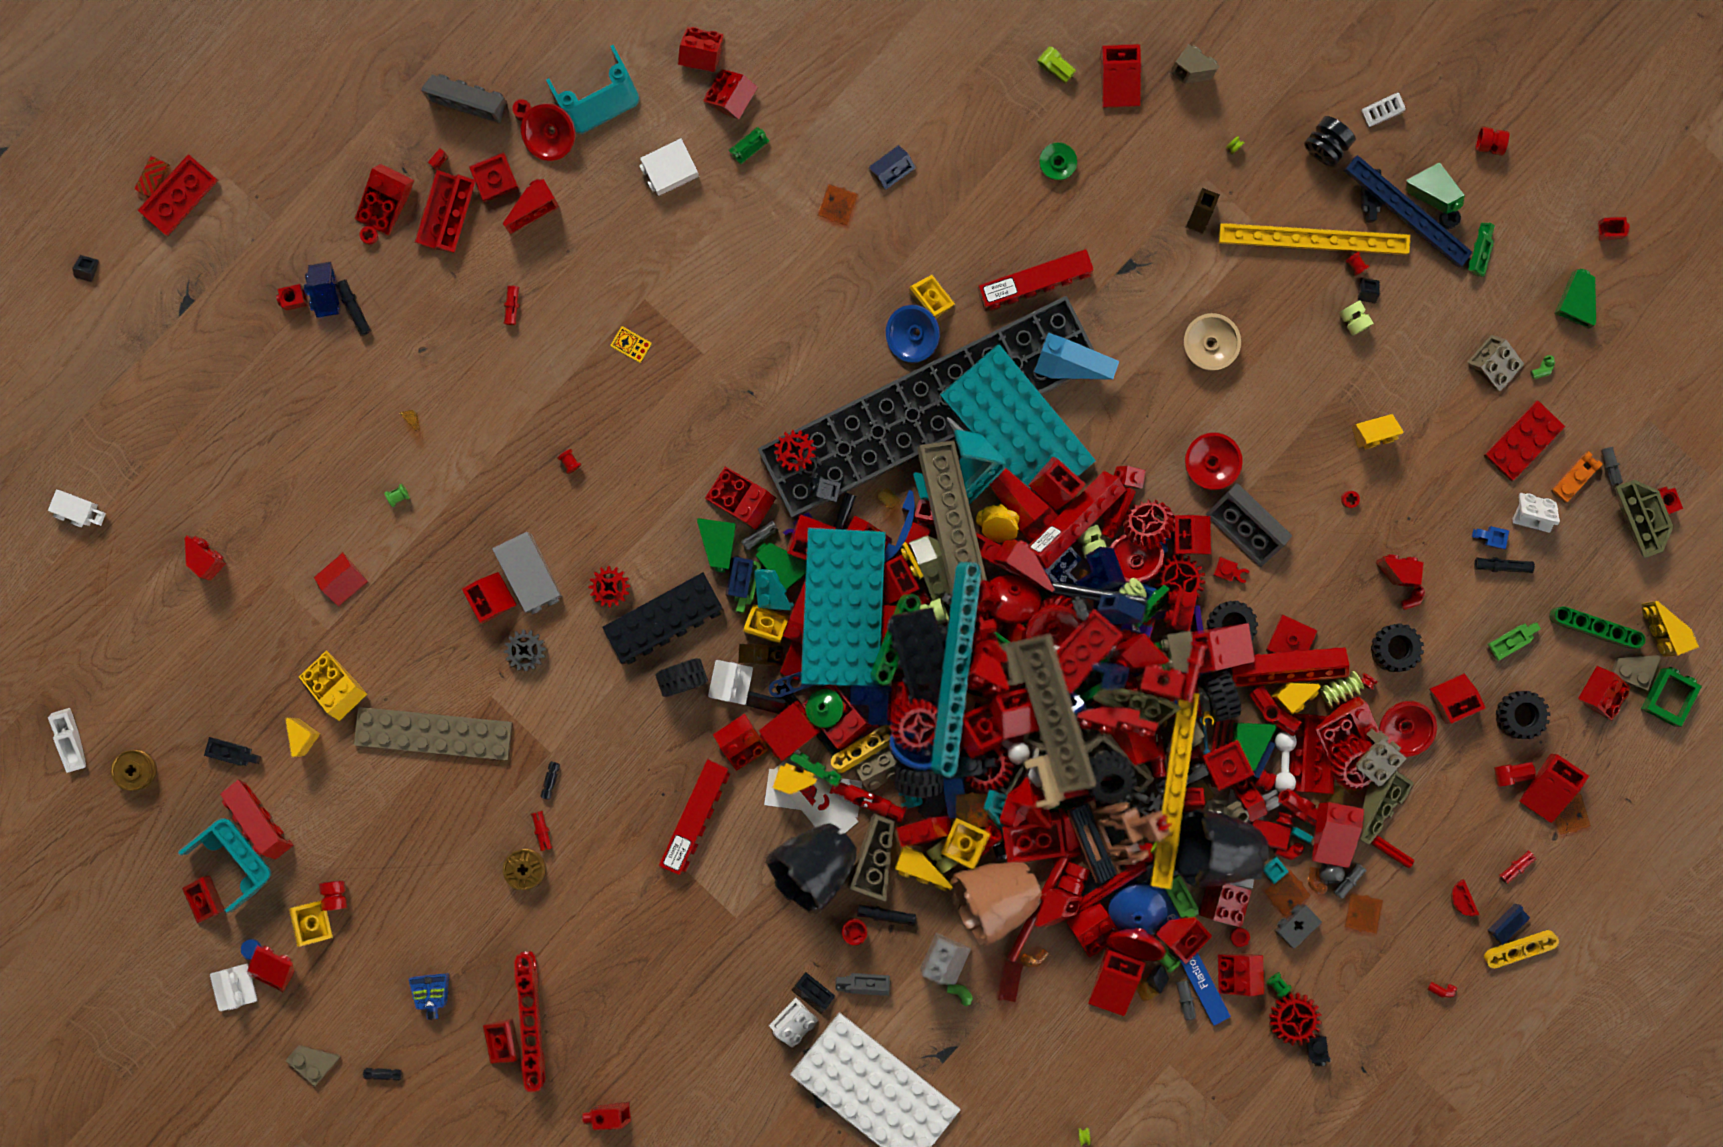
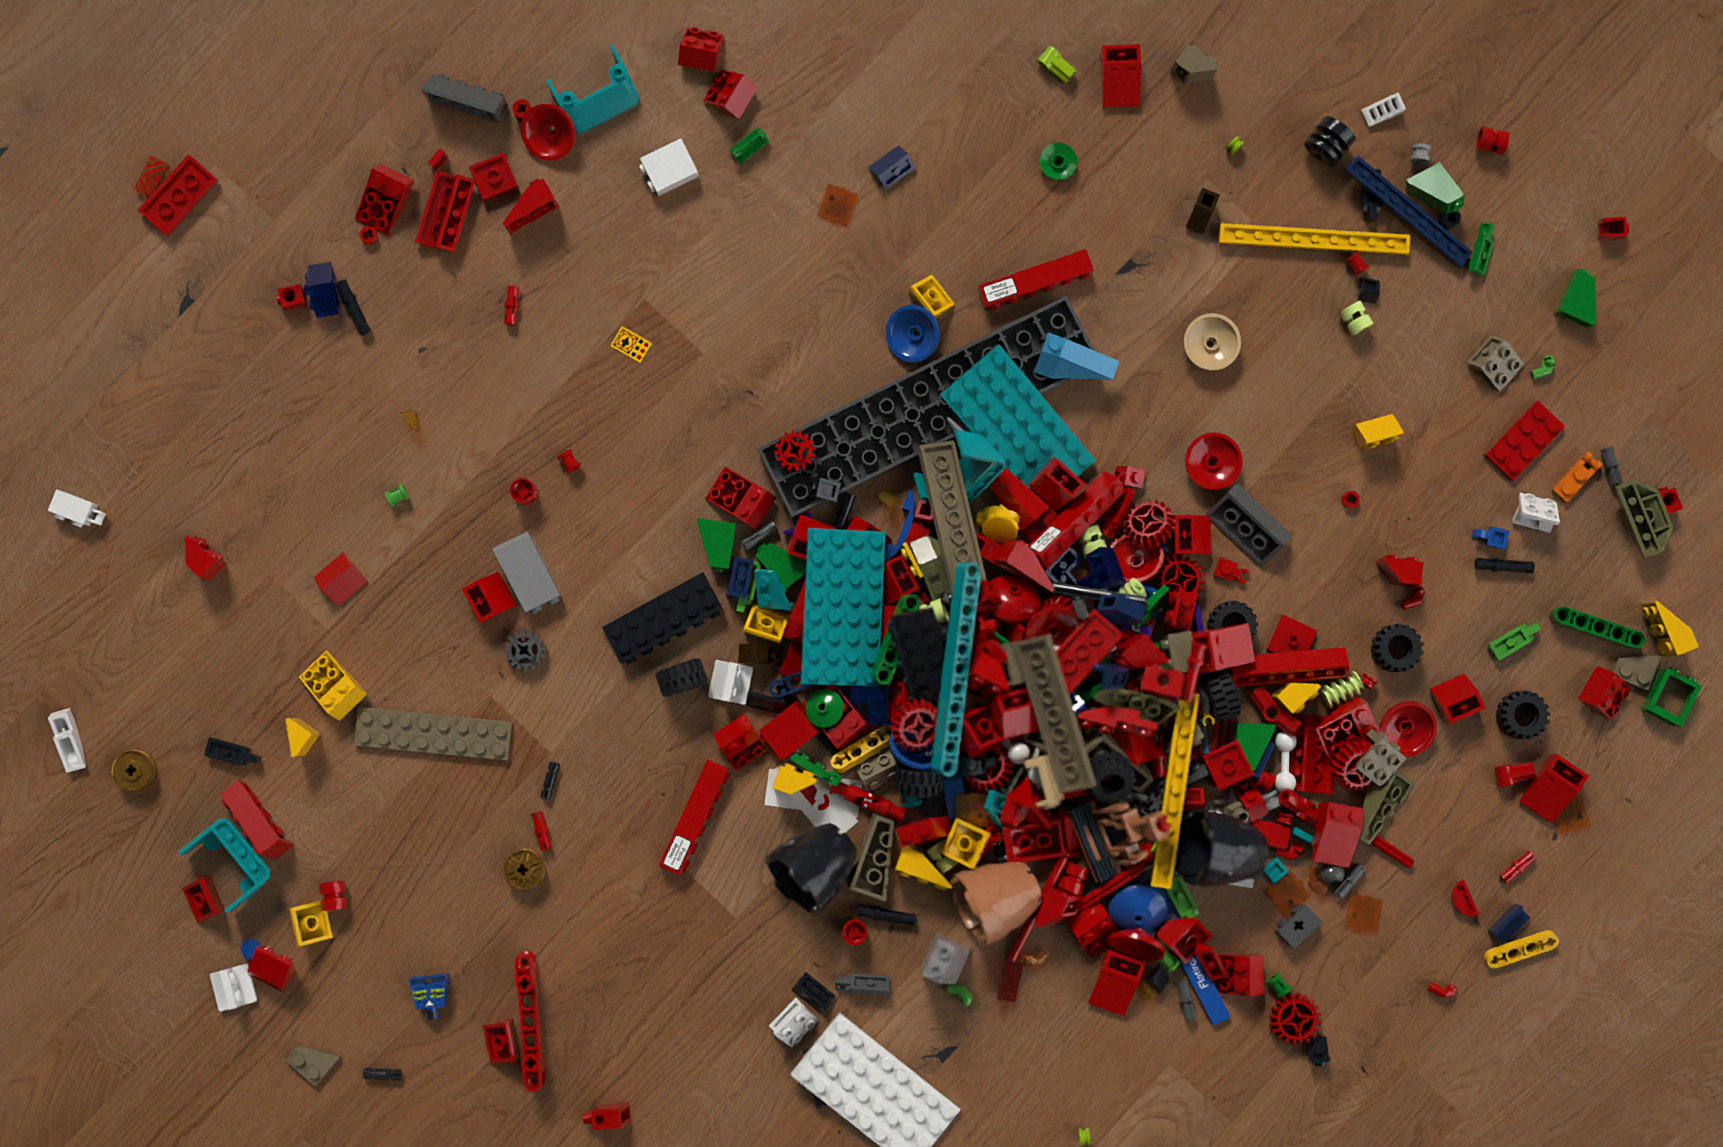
(85, 268): black slope -> none
(523, 491): none -> red wheel
(603, 593): red gear -> none
(1210, 962): none -> red slope
(1225, 904): red bracket -> none
(1239, 937): red tile -> none
(1337, 797): clear yellow slope -> none
(1420, 153): none -> light grey wheel

